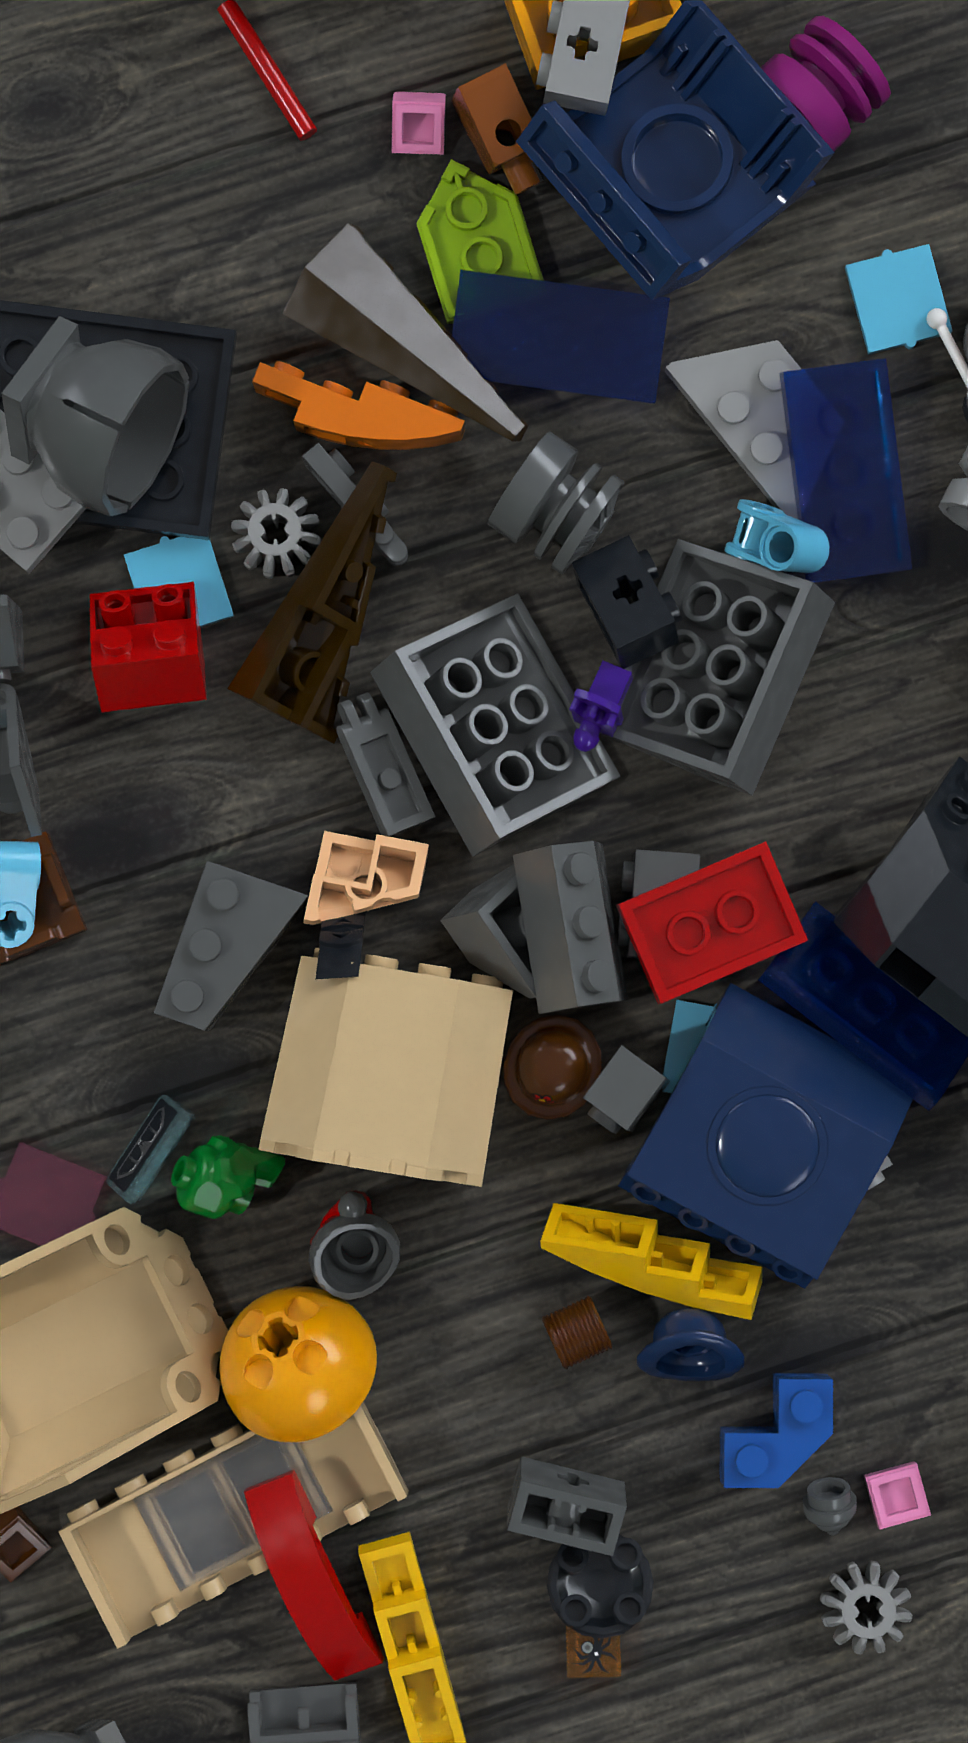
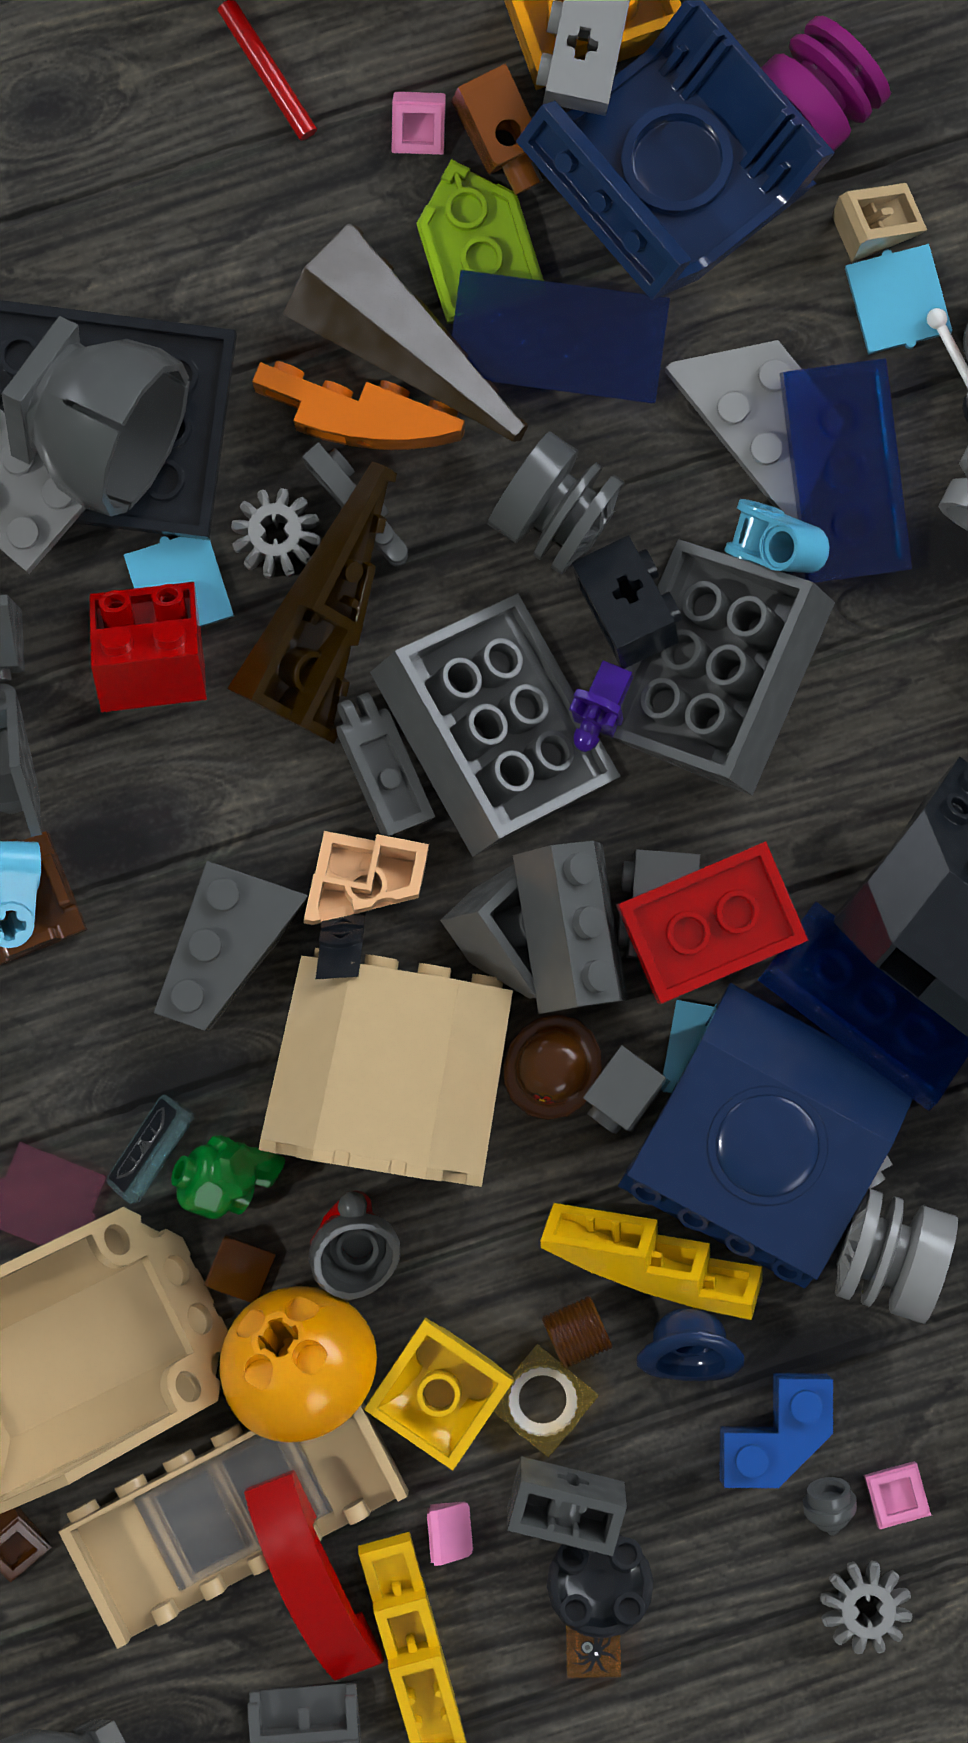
(239, 1269): none -> reddish brown slope
(439, 1393): none -> yellow slope
(449, 1532): none -> bright pink slope
(579, 1398): none -> clear yellow piece
(876, 219): none -> tan slope
(896, 1255): none -> light grey wheel

